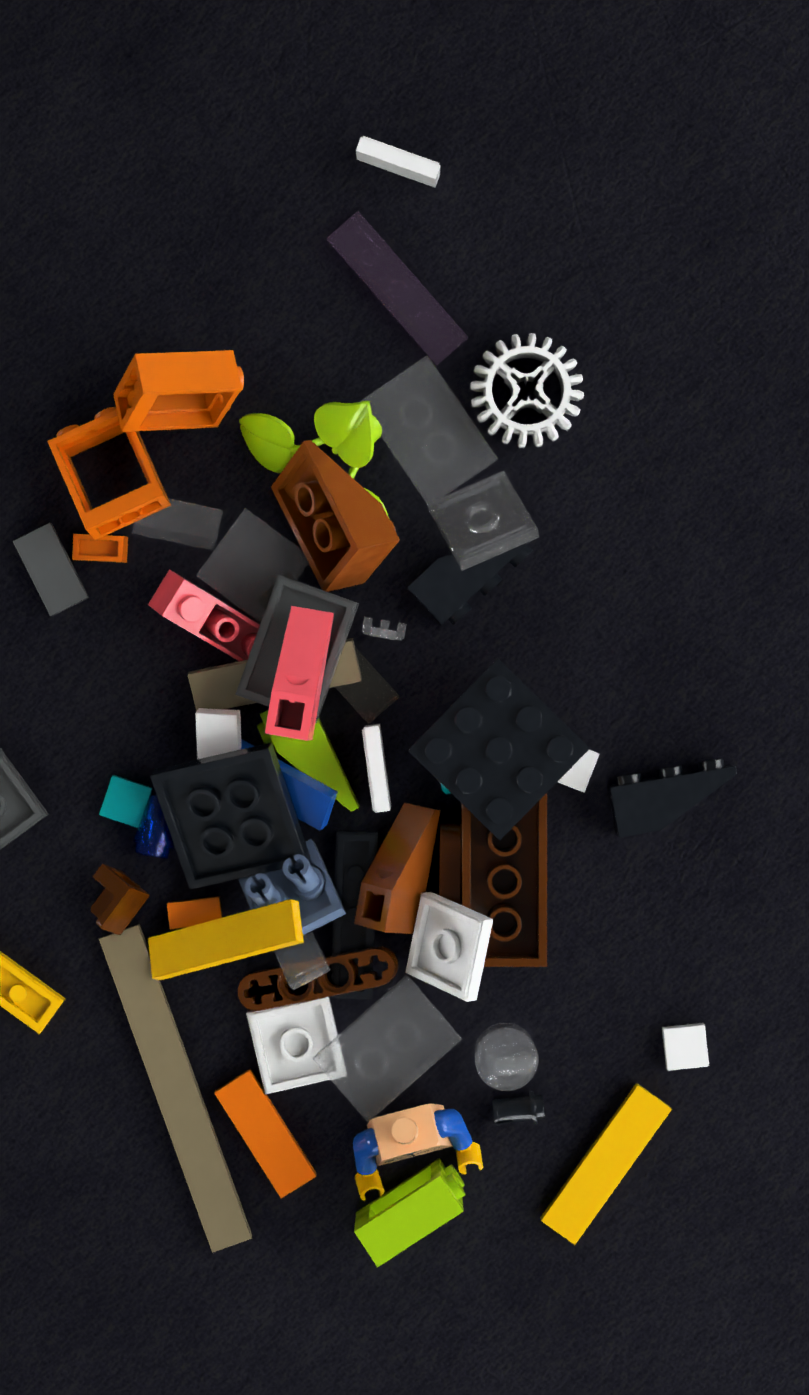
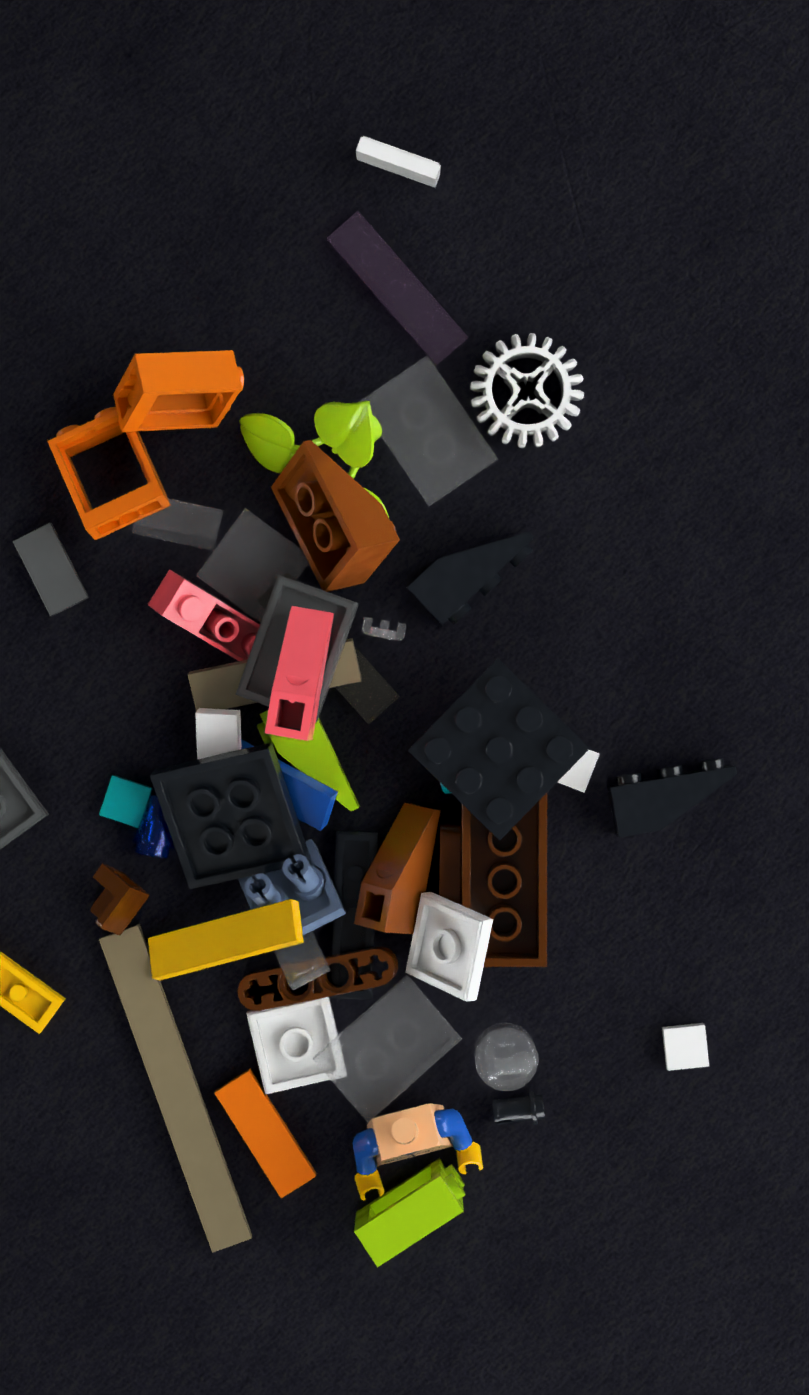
(105, 549): orange piece -> none
(193, 911): orange piece -> none
(376, 768): white tile -> none
(483, 520): clear tile -> none
(605, 1163): yellow tile -> none

